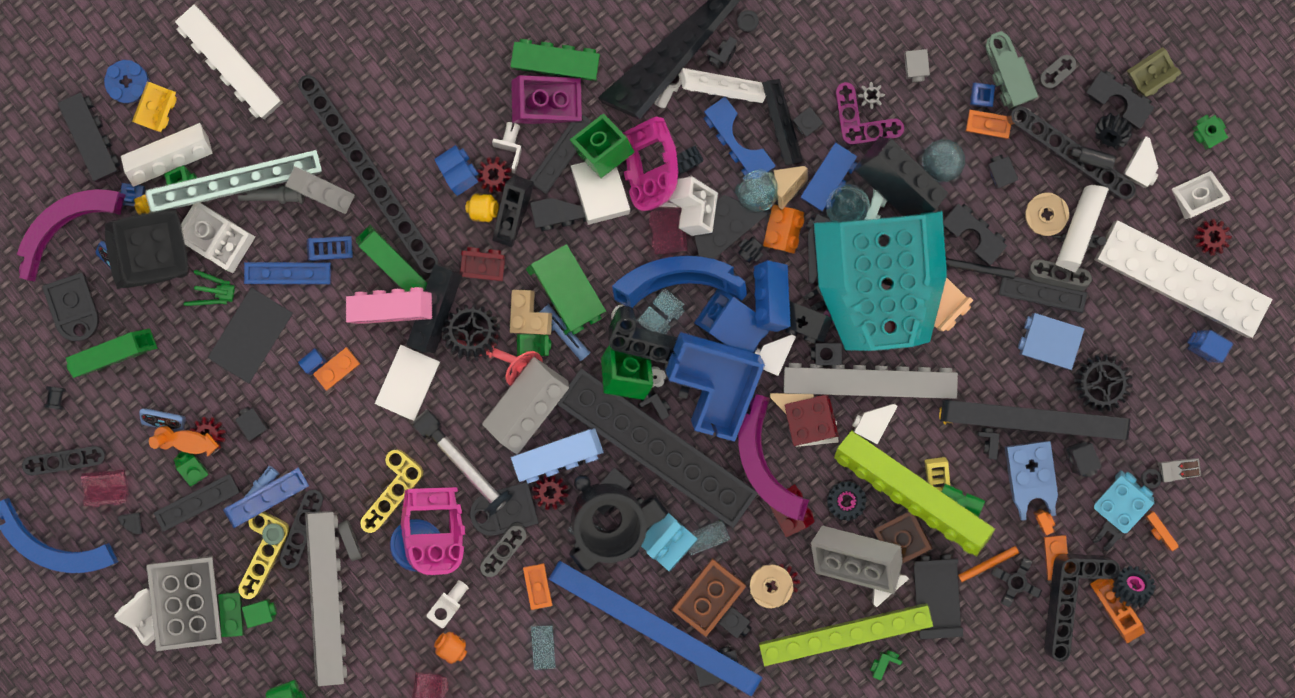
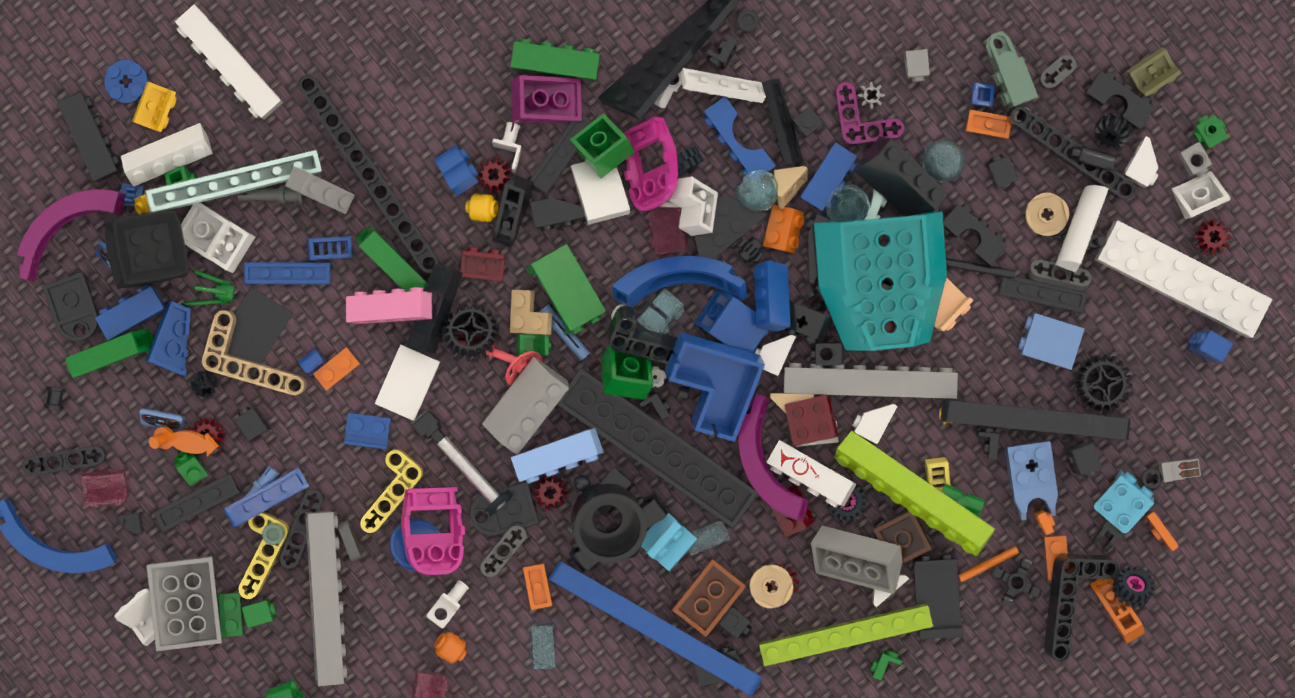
(130, 312): none -> blue brick
(170, 341): none -> blue wing
(204, 384): none -> black gear
(244, 365): none -> tan beam
(367, 430): none -> blue plate
(810, 473): none -> white brick
(1185, 158): none -> light grey brick

